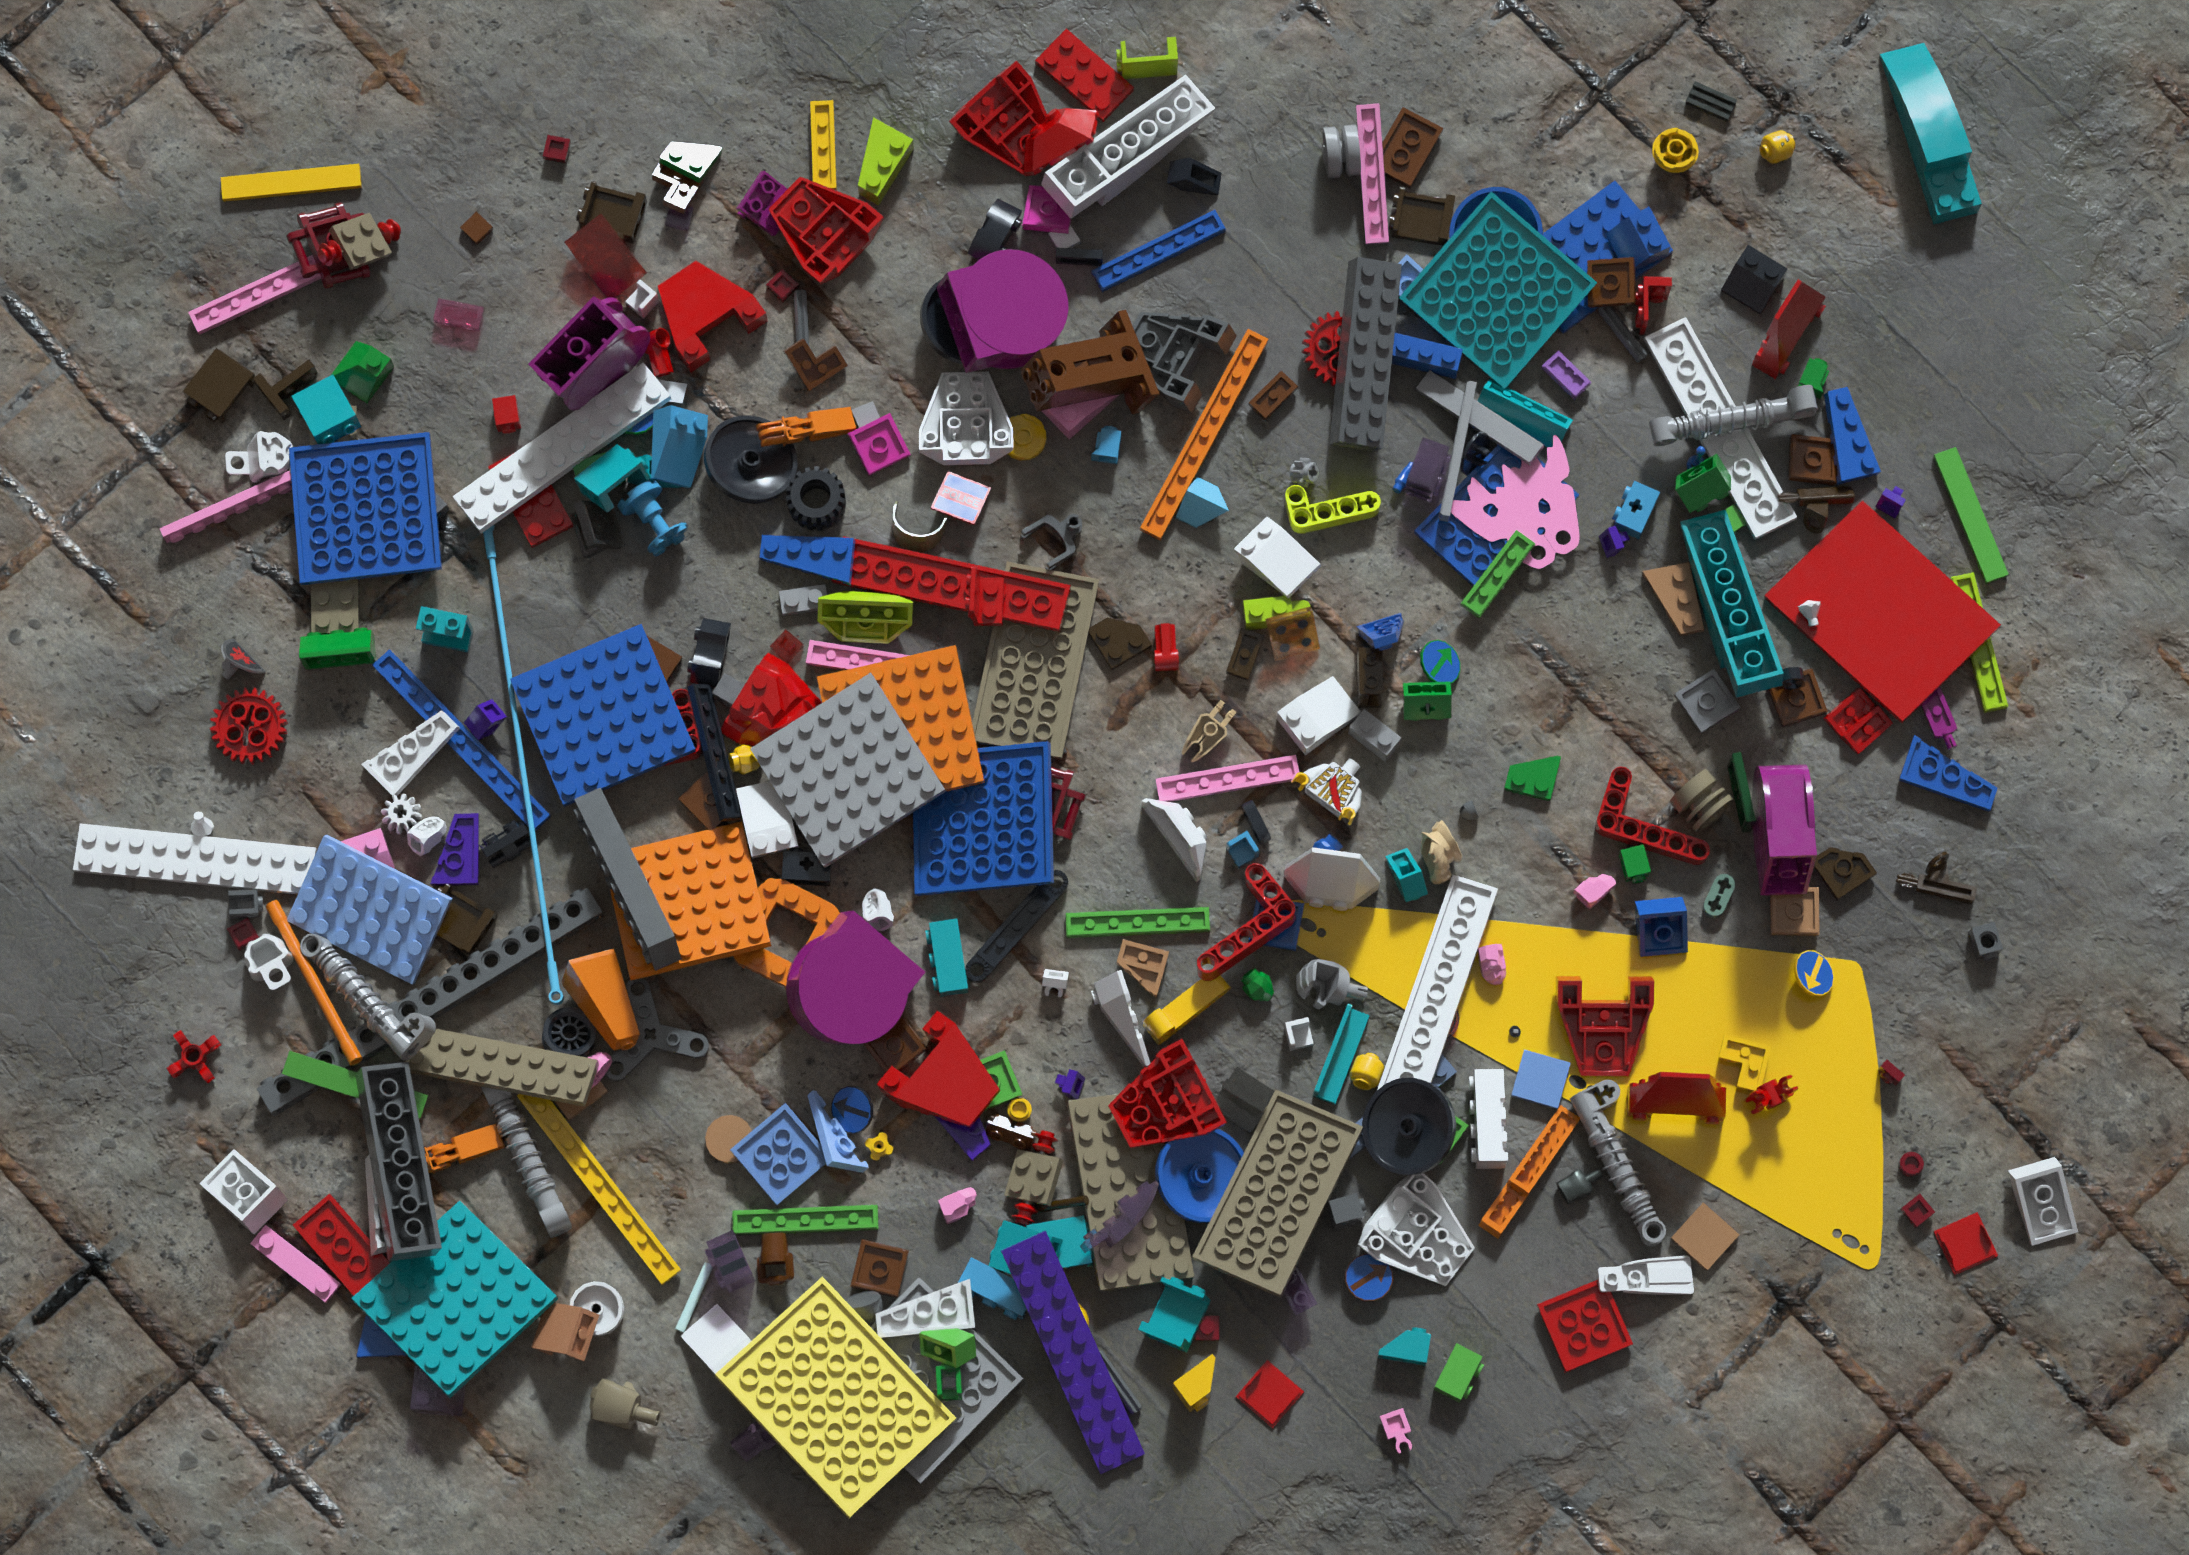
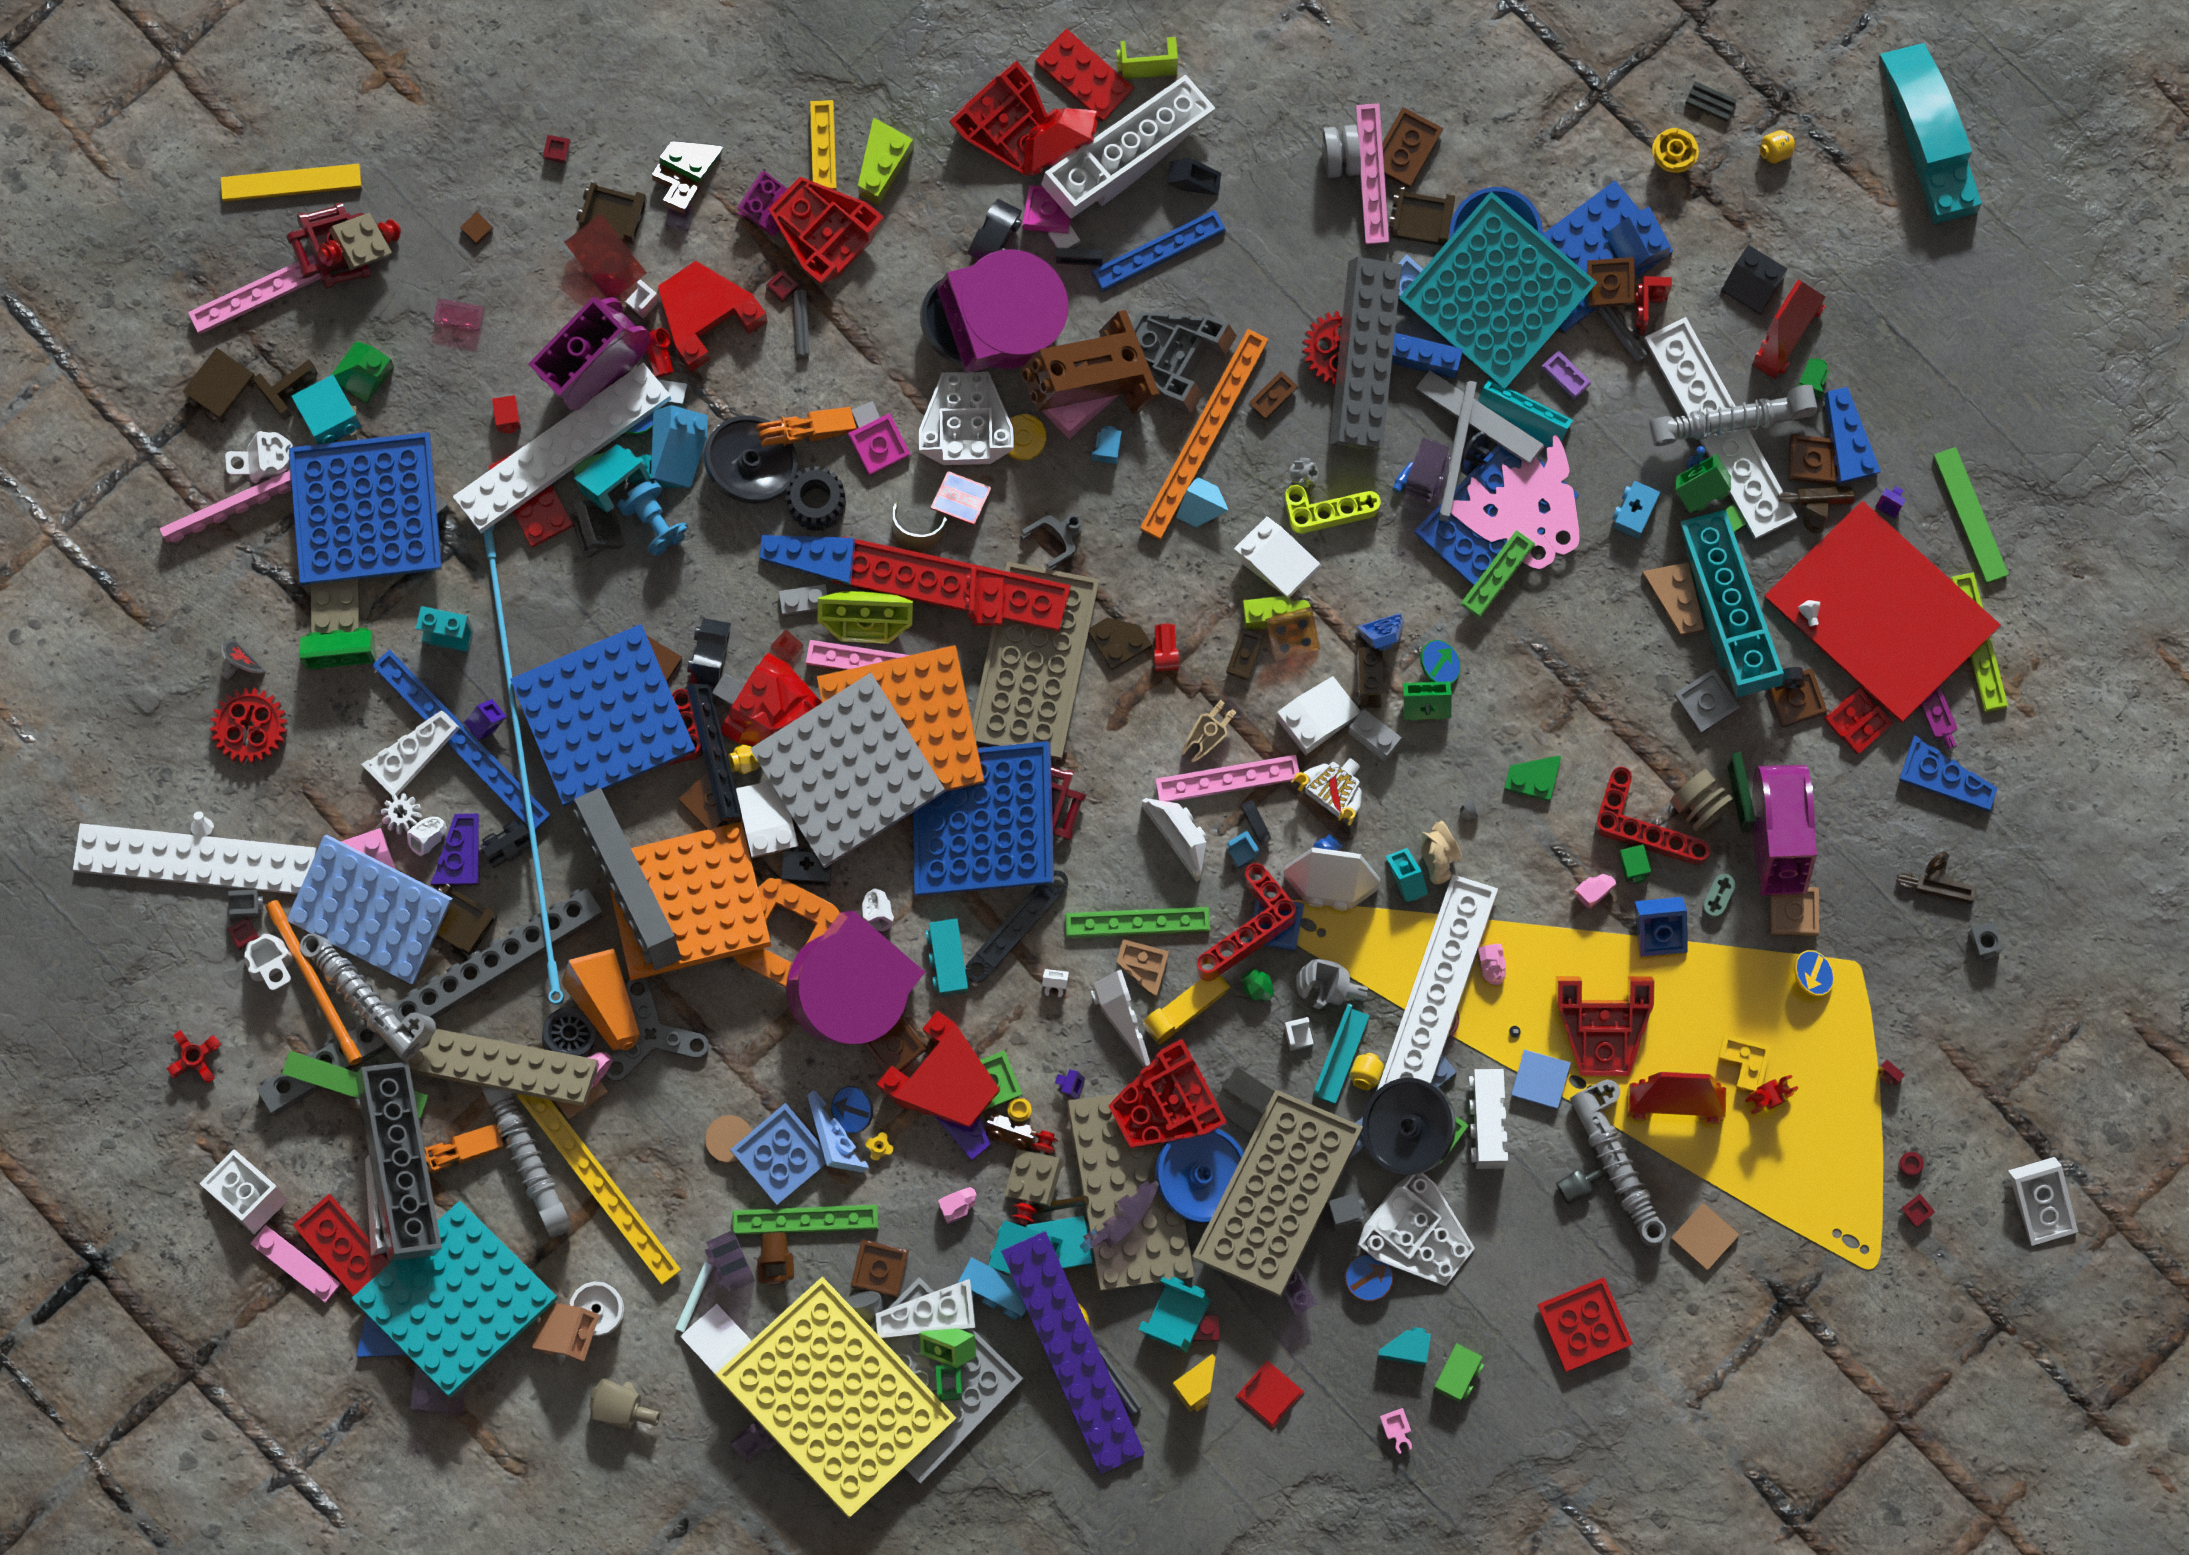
(814, 369): reddish brown plate -> none
(1529, 1172): orange slope -> none
(1613, 541): dark purple tile -> none
(1649, 1276): white piece -> none
(1843, 870): dark brown plate -> none
(1965, 1243): red piece -> none

